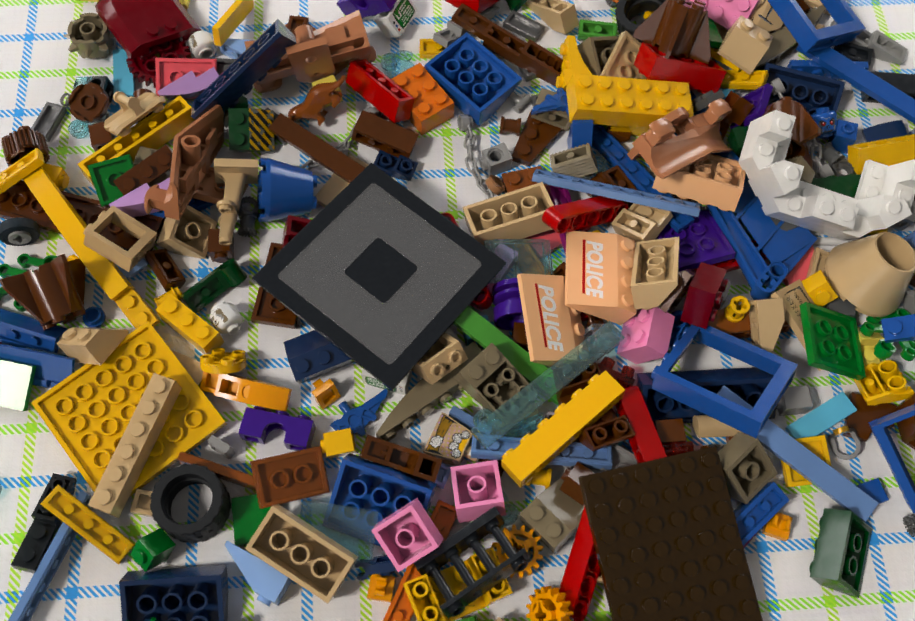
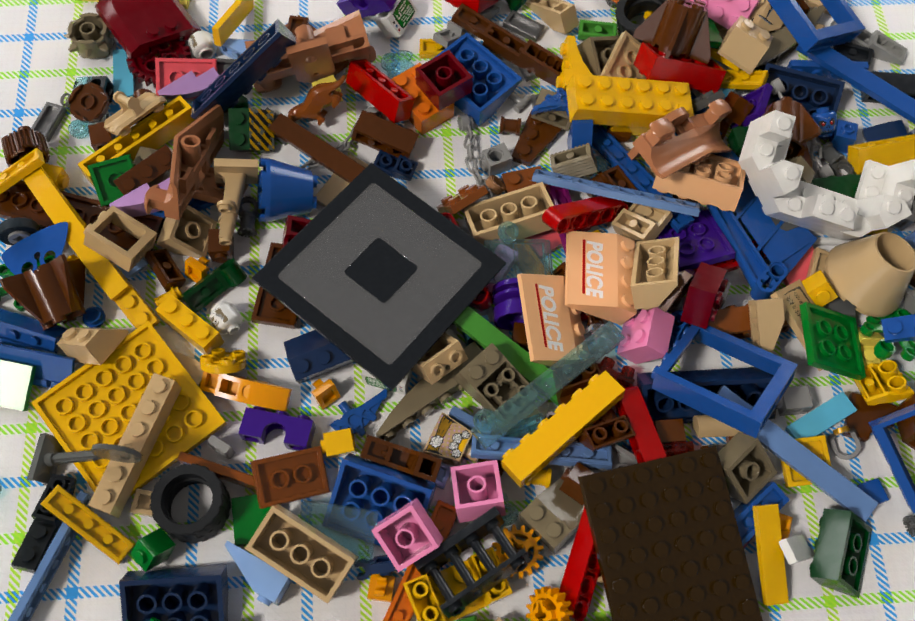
(42, 241): none -> blue piece
(49, 455): none -> dark grey piece
(196, 269): none -> light orange tile
(444, 80): none -> dark red brick
(465, 196): none -> dark orange plate
(508, 232): none -> clear light blue plate
(743, 308): yellow bush -> none
(770, 554): none -> yellow tile
(796, 549): none -> white tile

